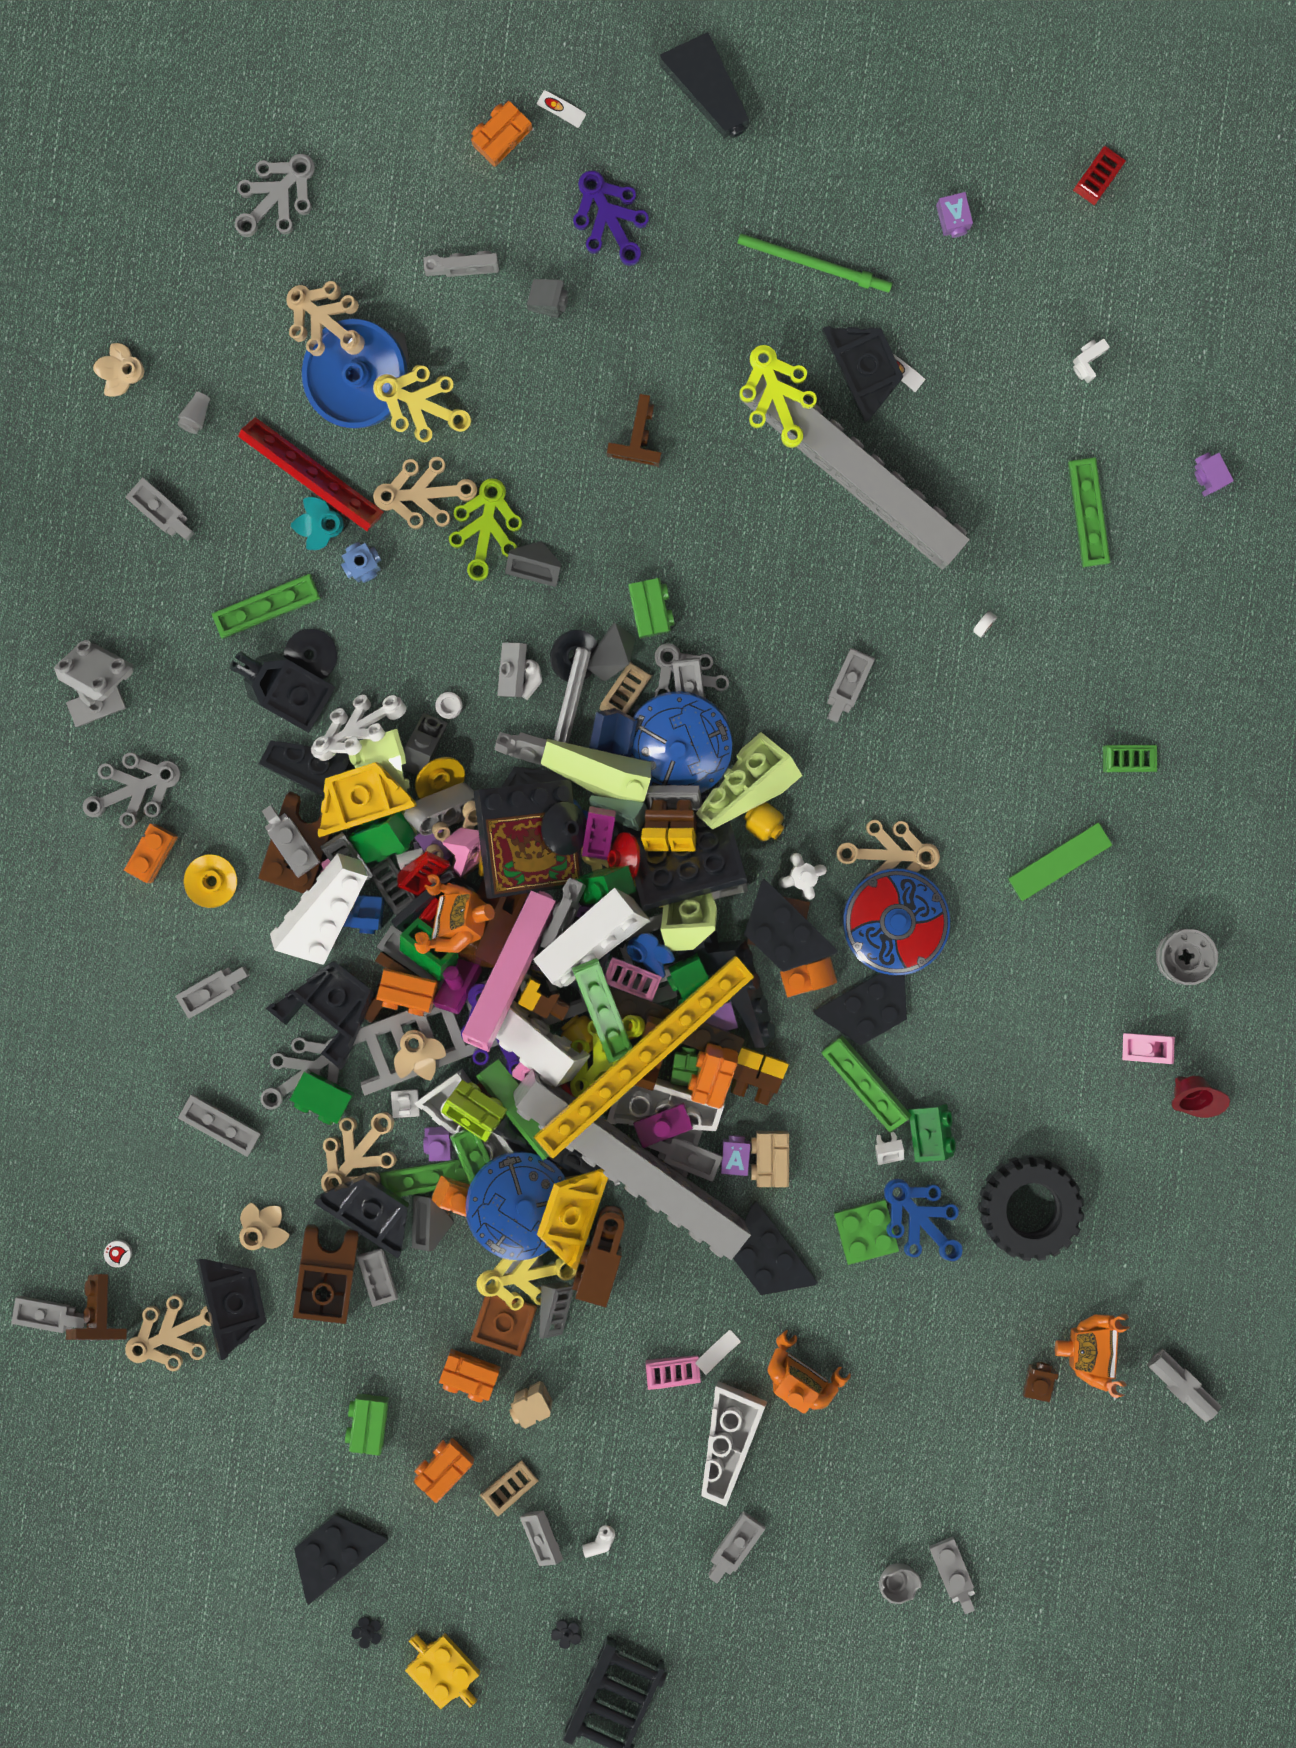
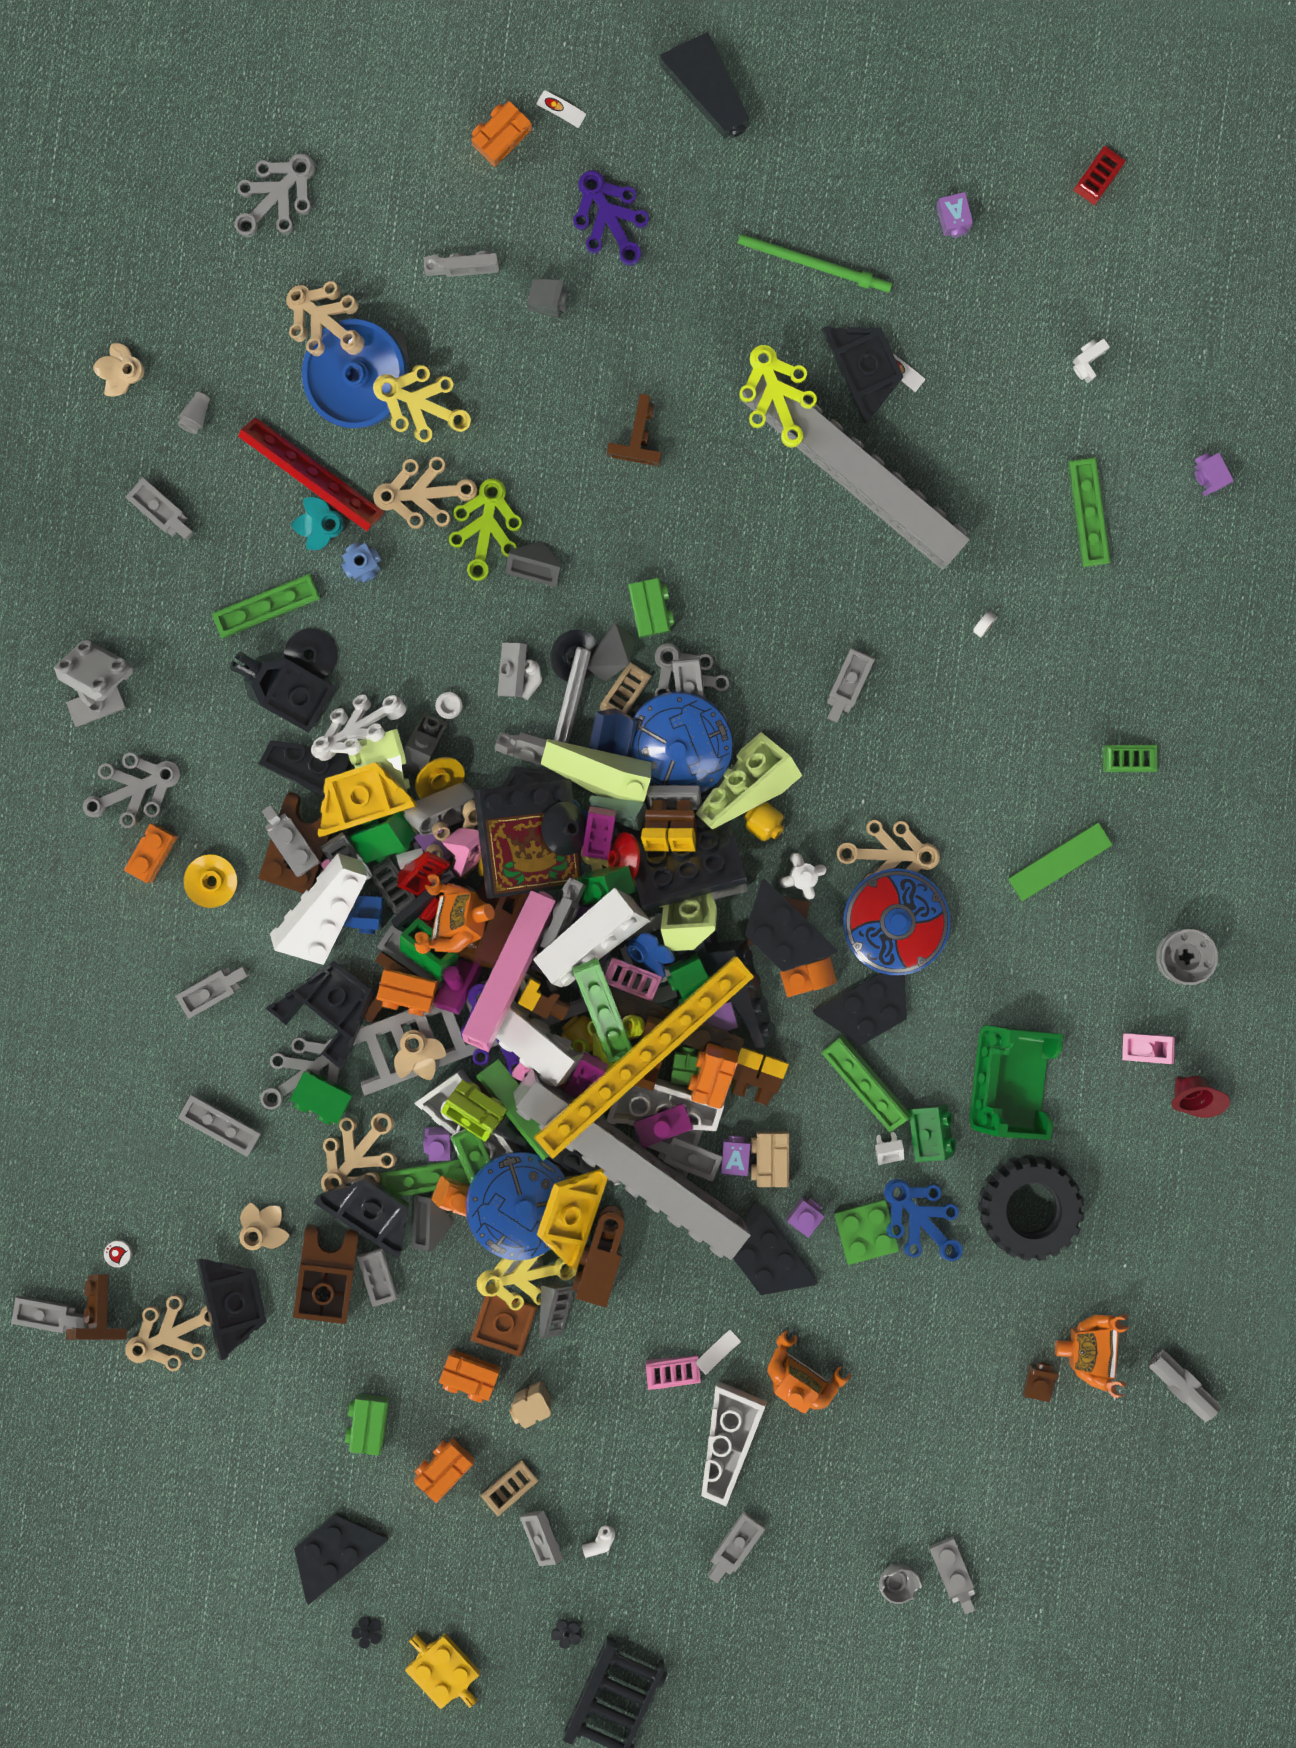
(403, 1103): white tile -> none
(586, 1073): none -> magenta tile
(805, 1216): none -> medium lavender brick
(1012, 1081): none -> green windscreen

